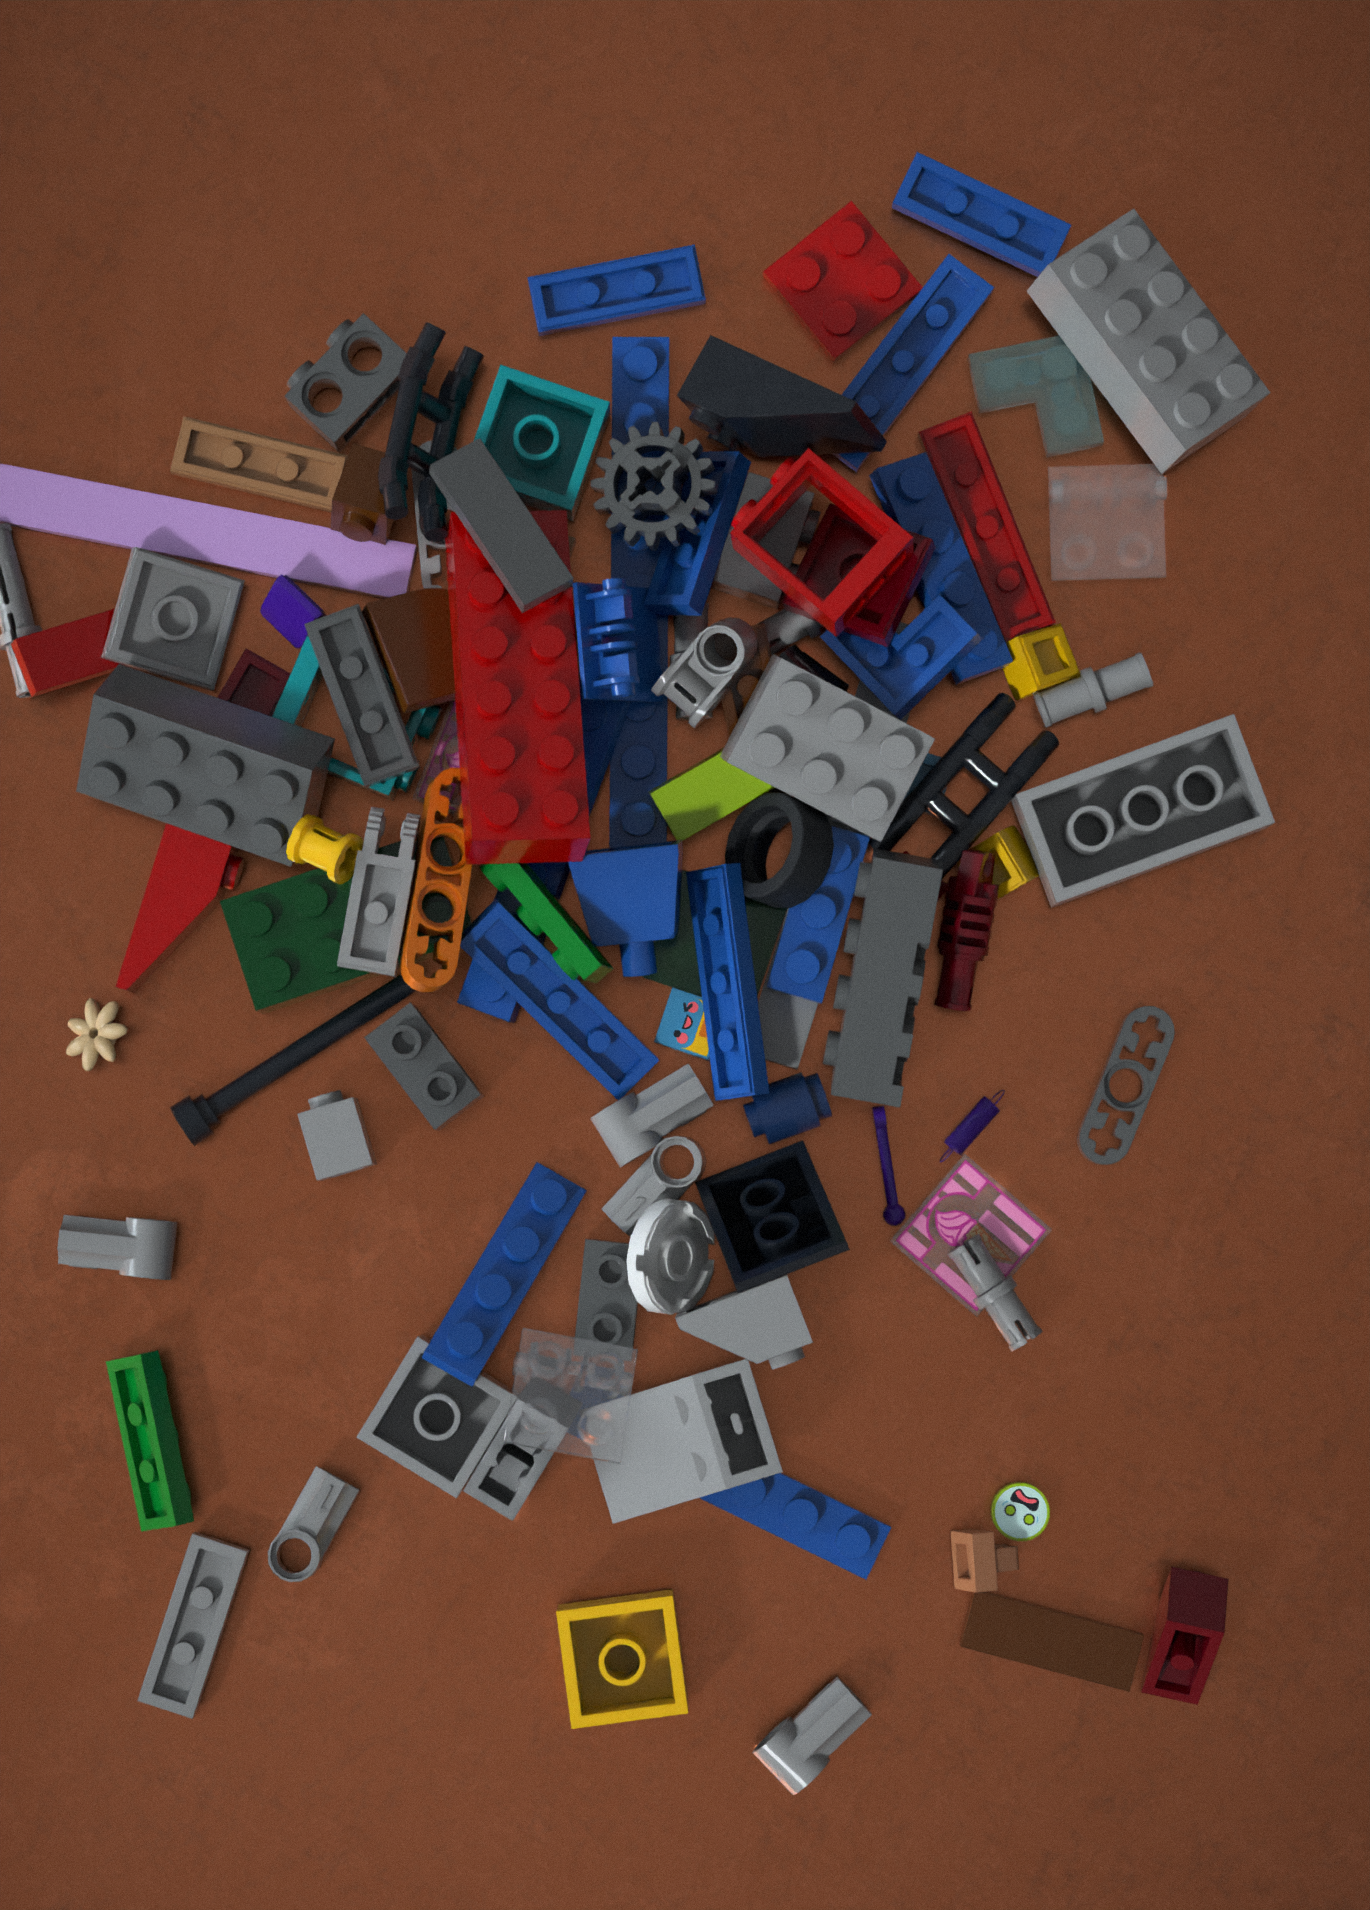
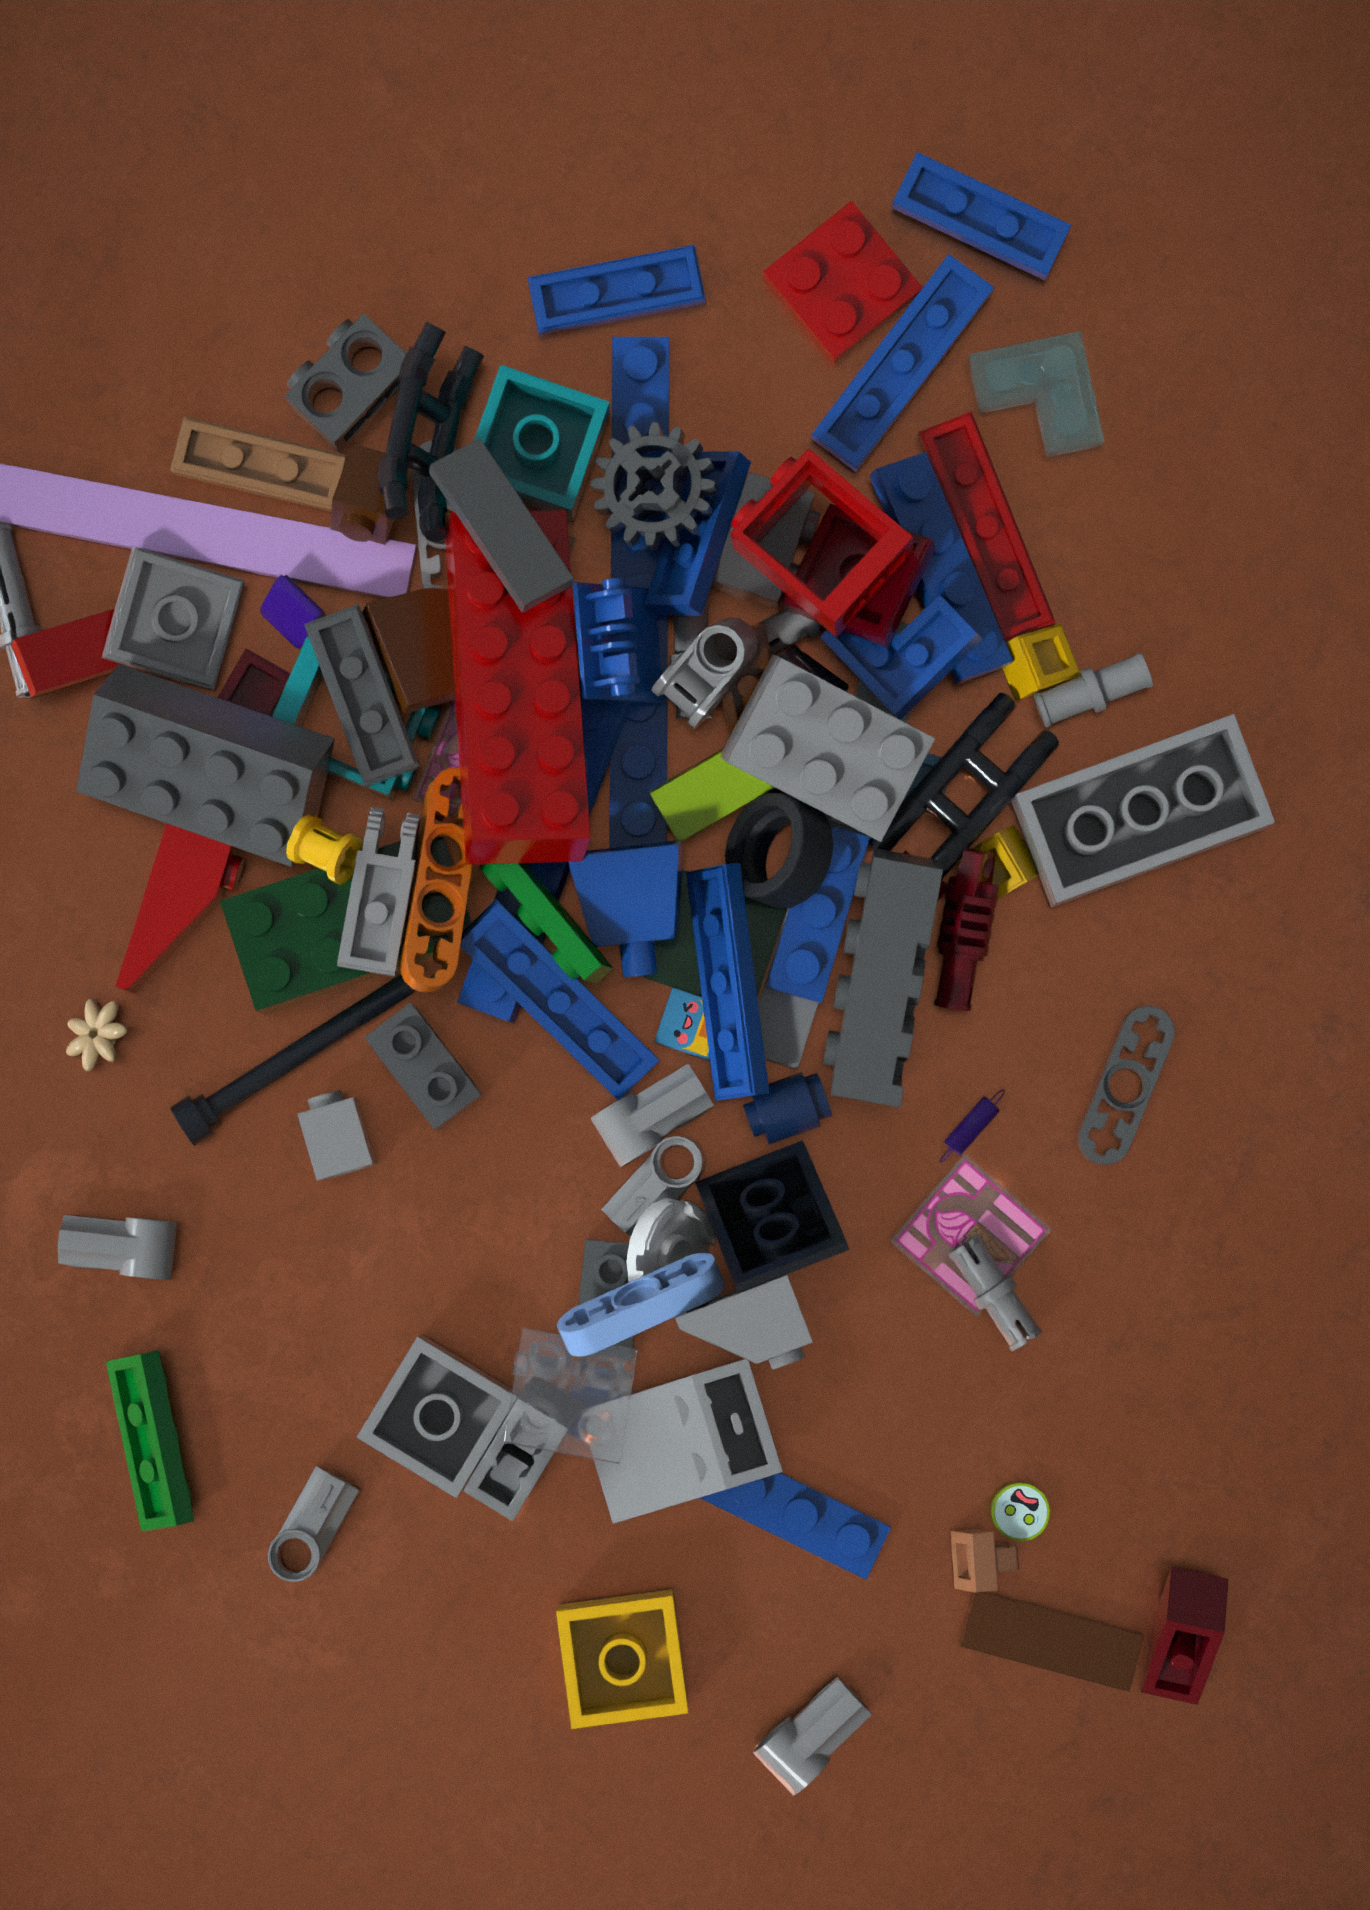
(193, 1625): light grey plate -> none
(504, 1274): blue plate -> none
(641, 1304): none -> light blue beam
(770, 409): black slope -> none
(893, 1213): dark purple hinge -> none
(1107, 522): clear hinge -> none
(1147, 340): light grey brick -> none

